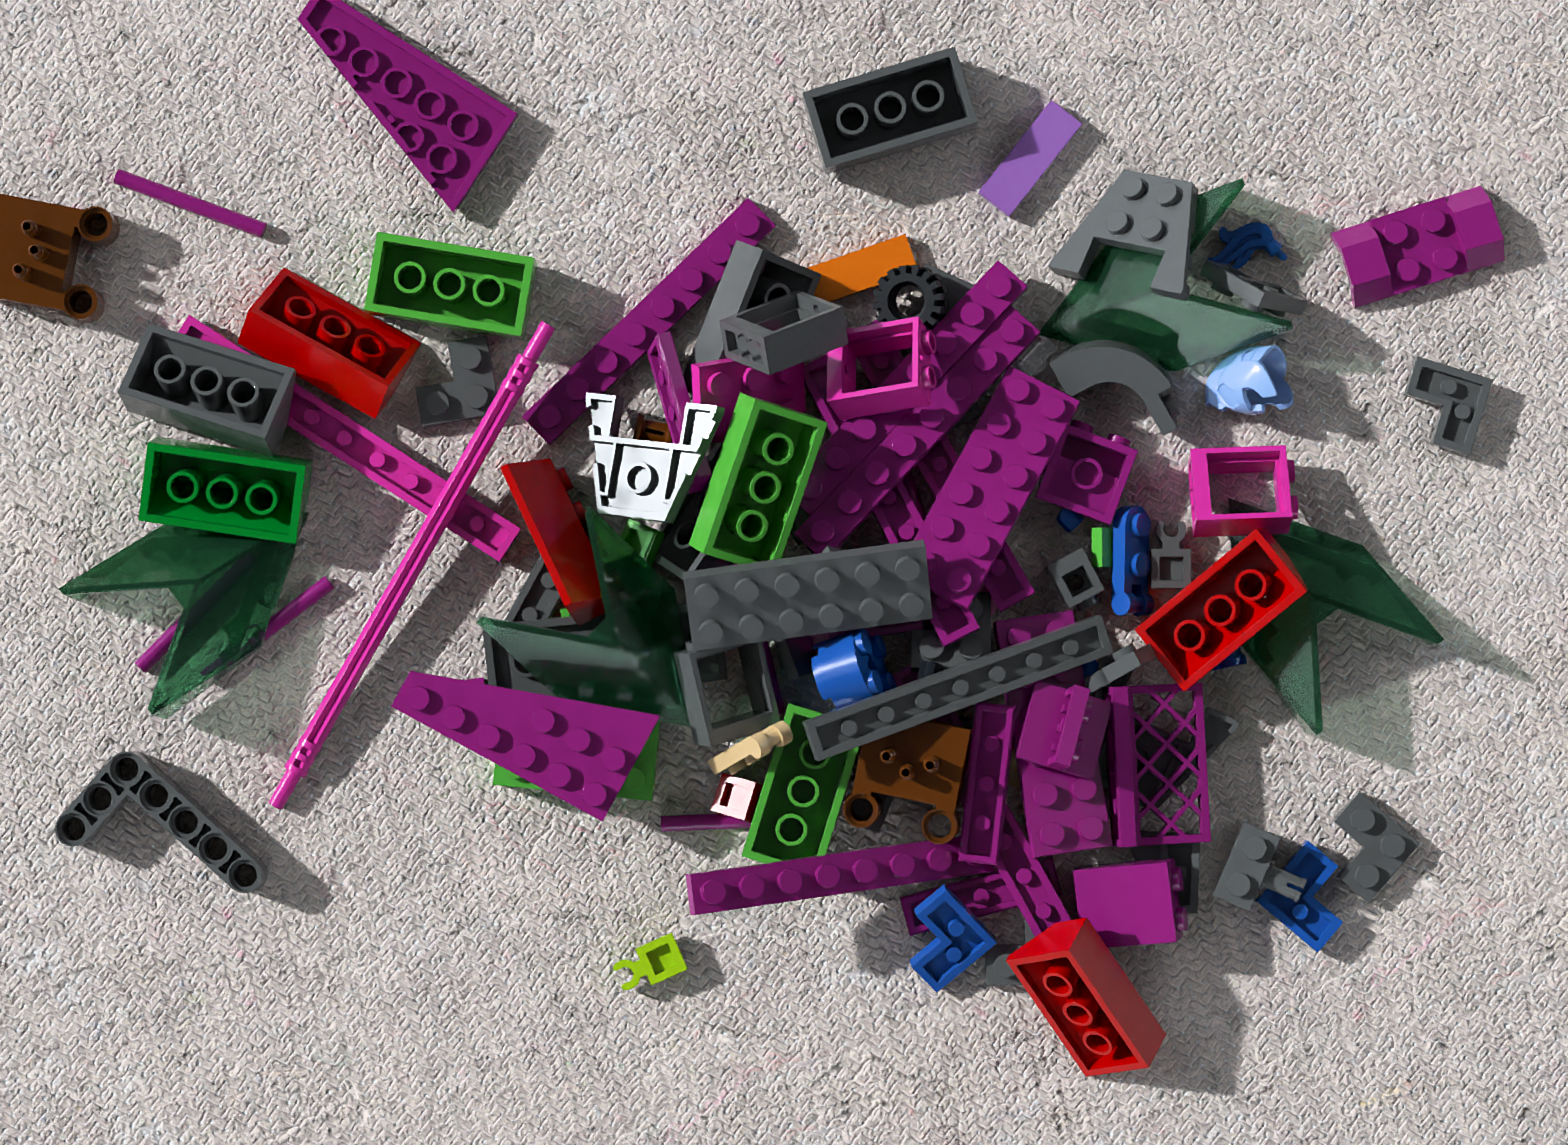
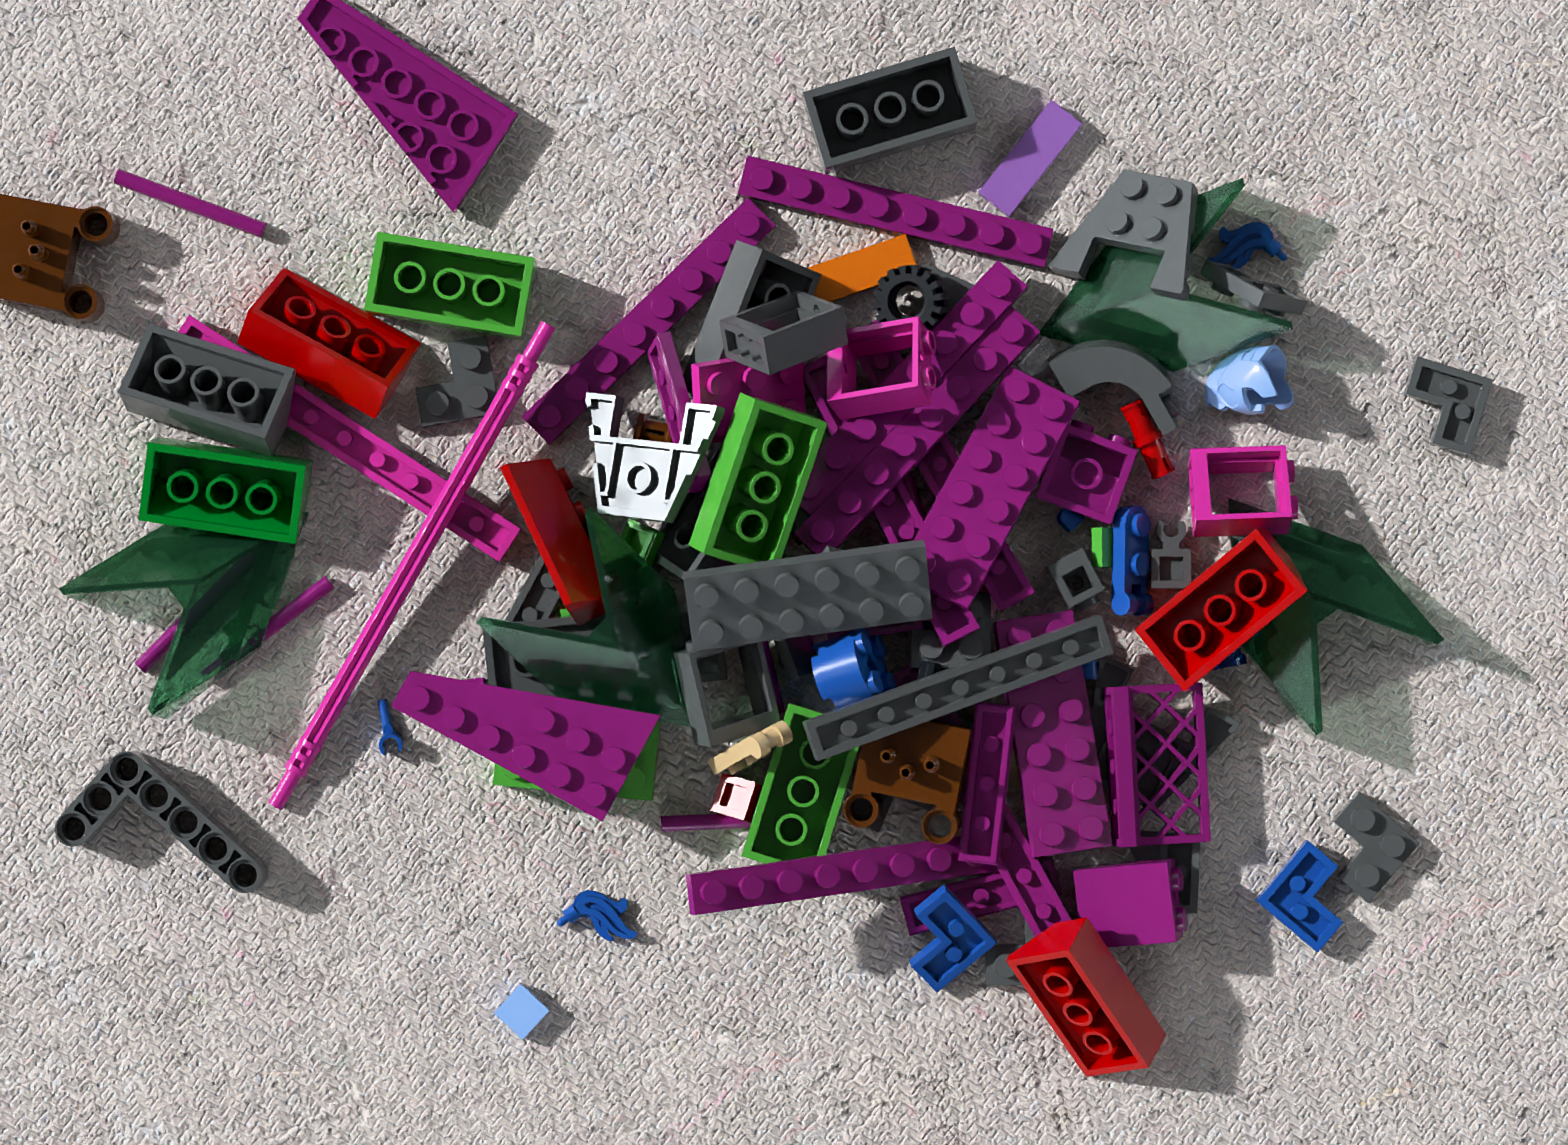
(388, 727): none -> blue hand
(521, 1011): none -> light blue tile
(602, 913): none -> blue piece
(657, 960): lime plate -> none
(895, 212): none -> magenta plate
(1064, 729): magenta bracket -> none
(1126, 661): dark grey plate -> none
(1147, 439): none -> red pin
(1253, 869): dark grey brick -> none
(1420, 245): magenta piece -> none

